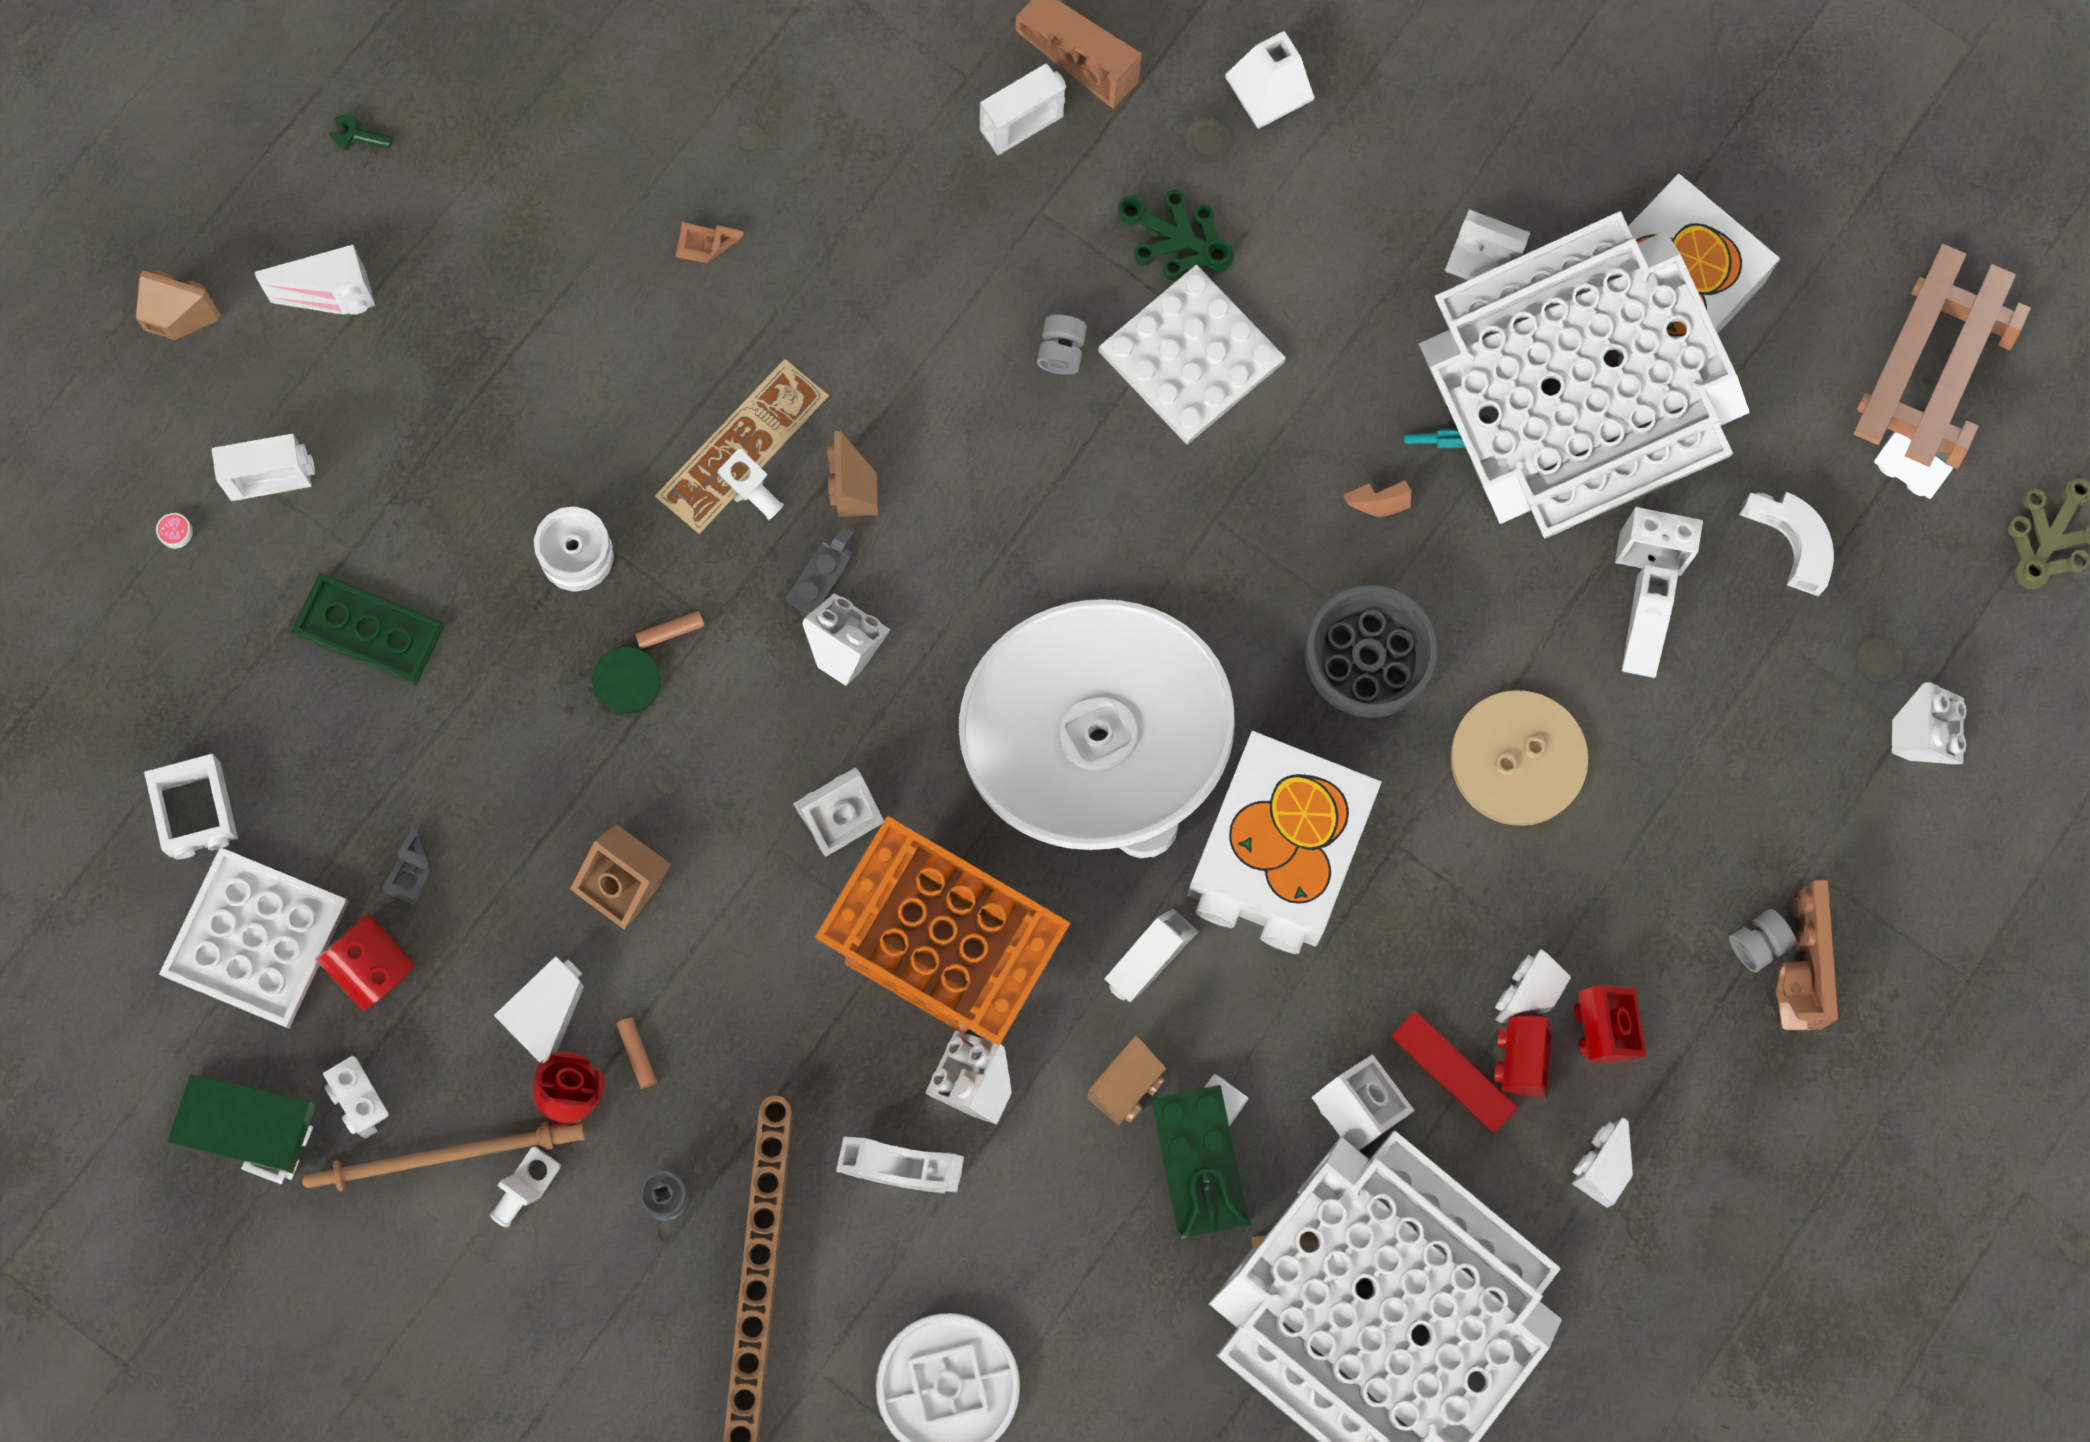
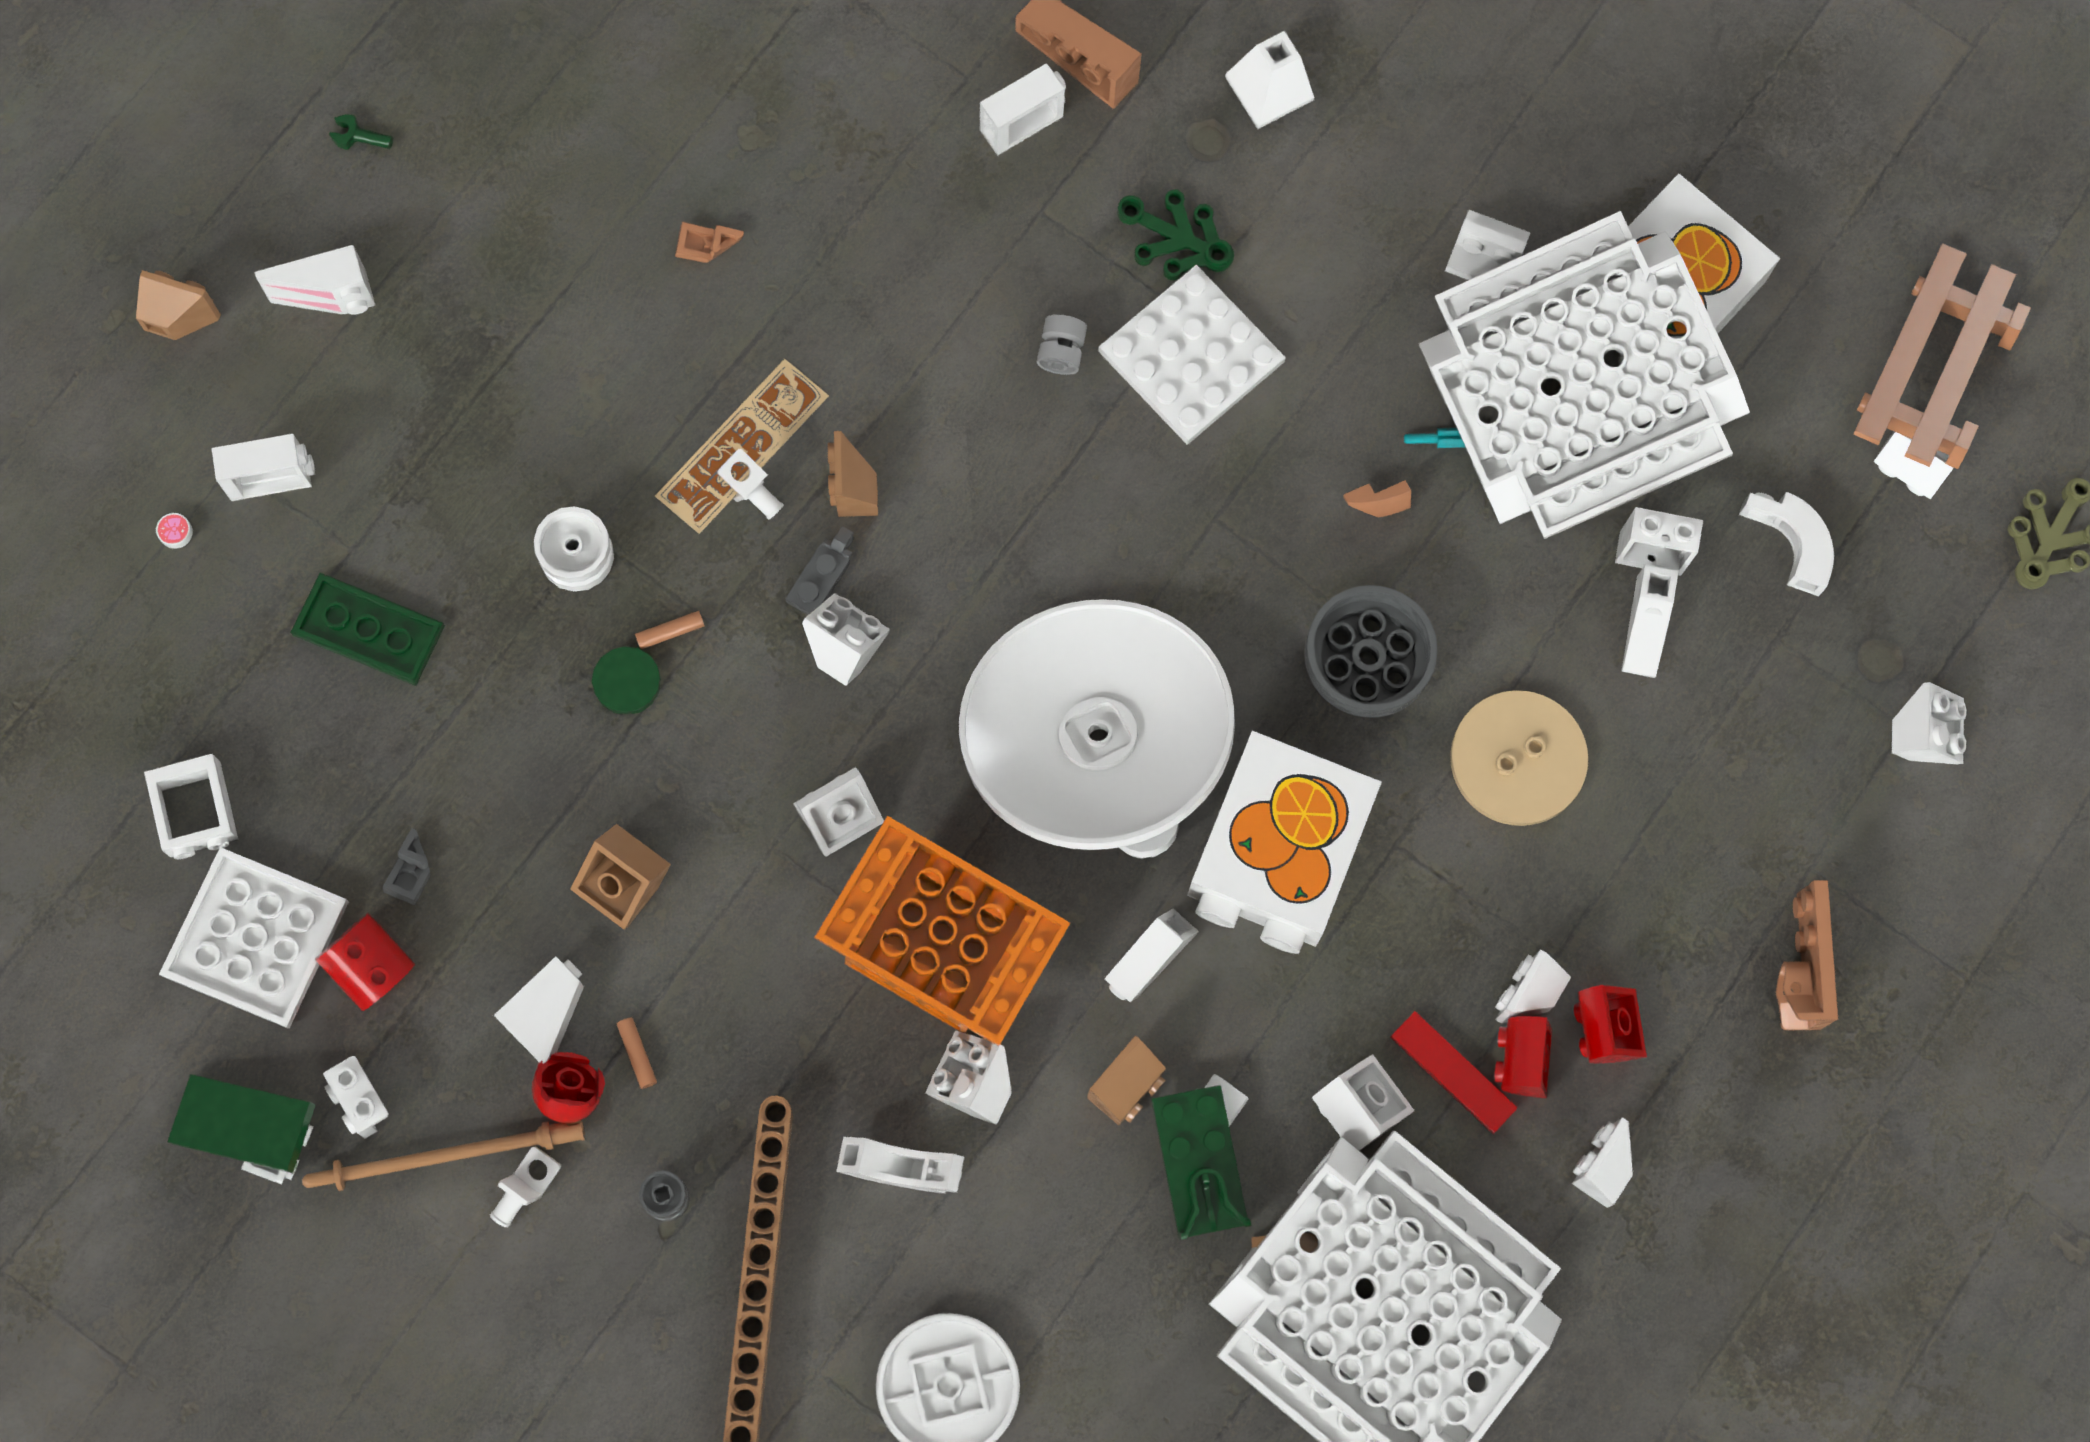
(1766, 938): light grey wheel -> none

